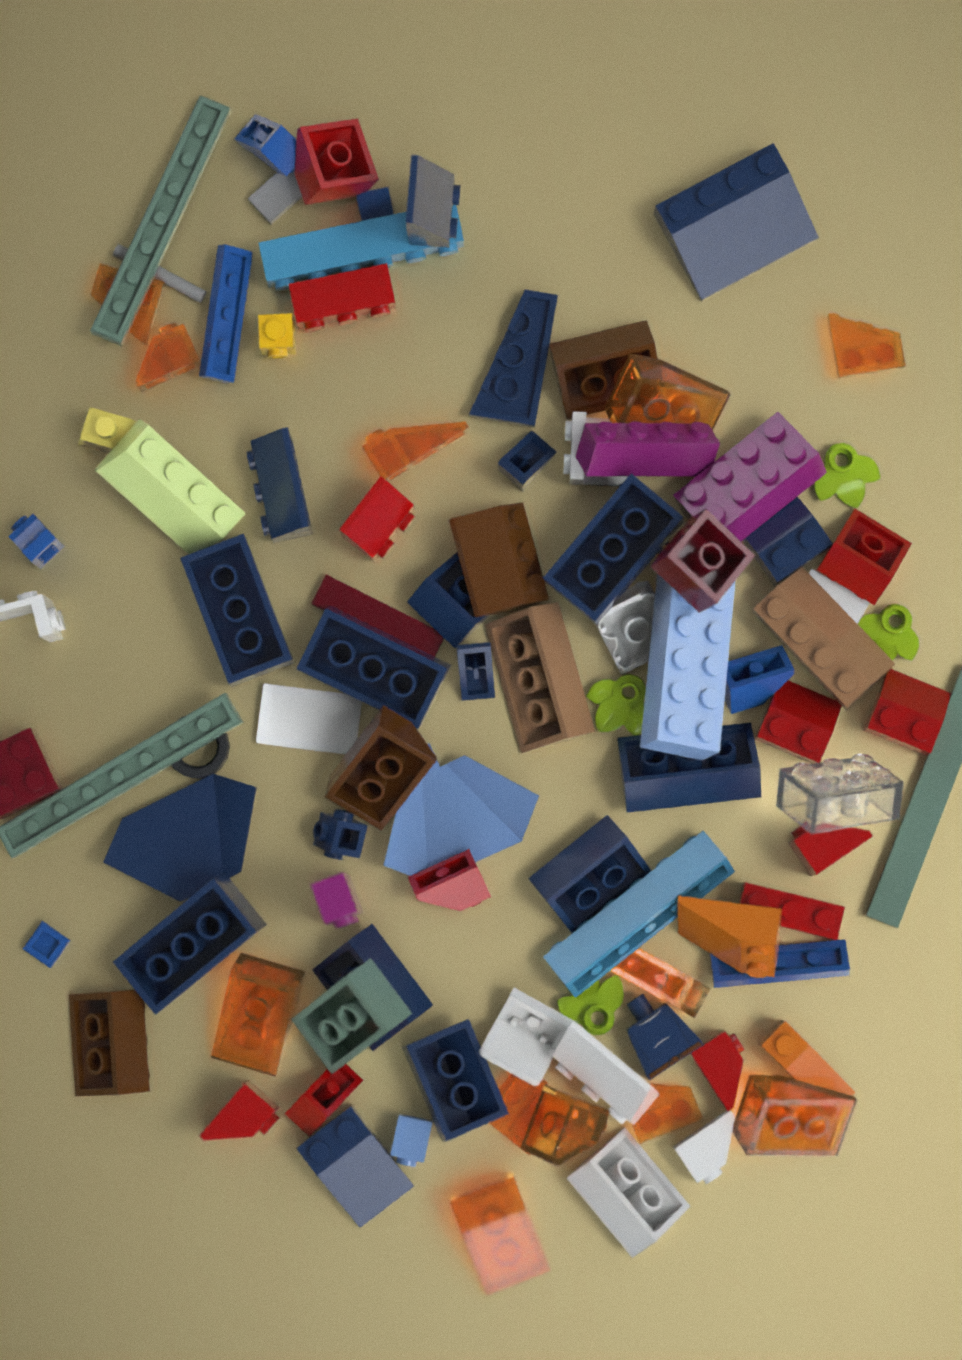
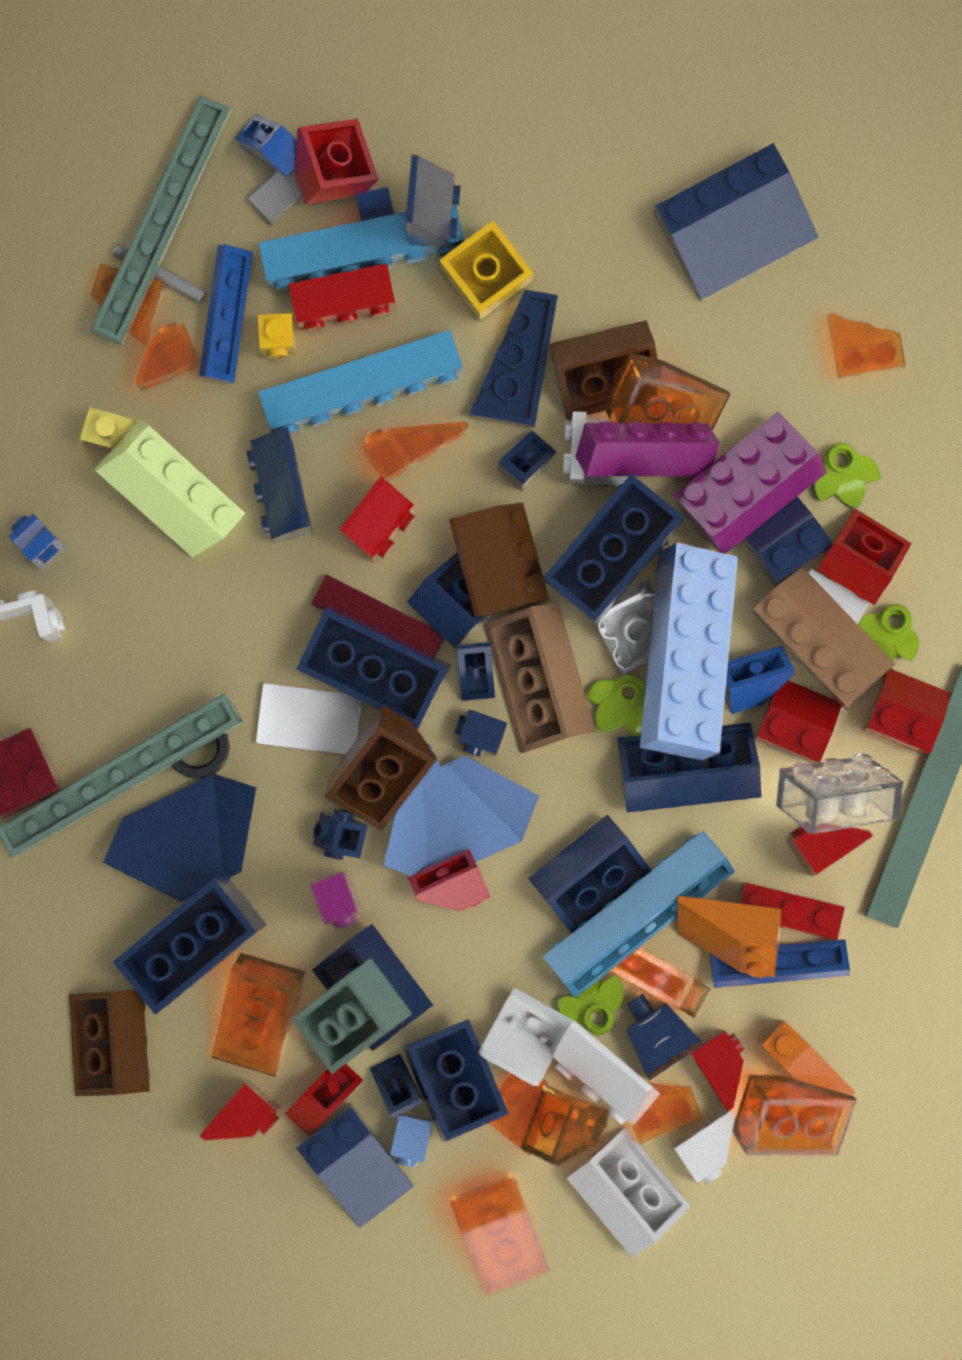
(46, 944): blue tile -> none
(237, 610): dark blue brick -> none
(362, 382): none -> dark azure brick
(396, 1086): none -> dark blue slope
(480, 733): none -> dark blue brick
(486, 270): none -> yellow brick
(702, 561): dark red brick -> none

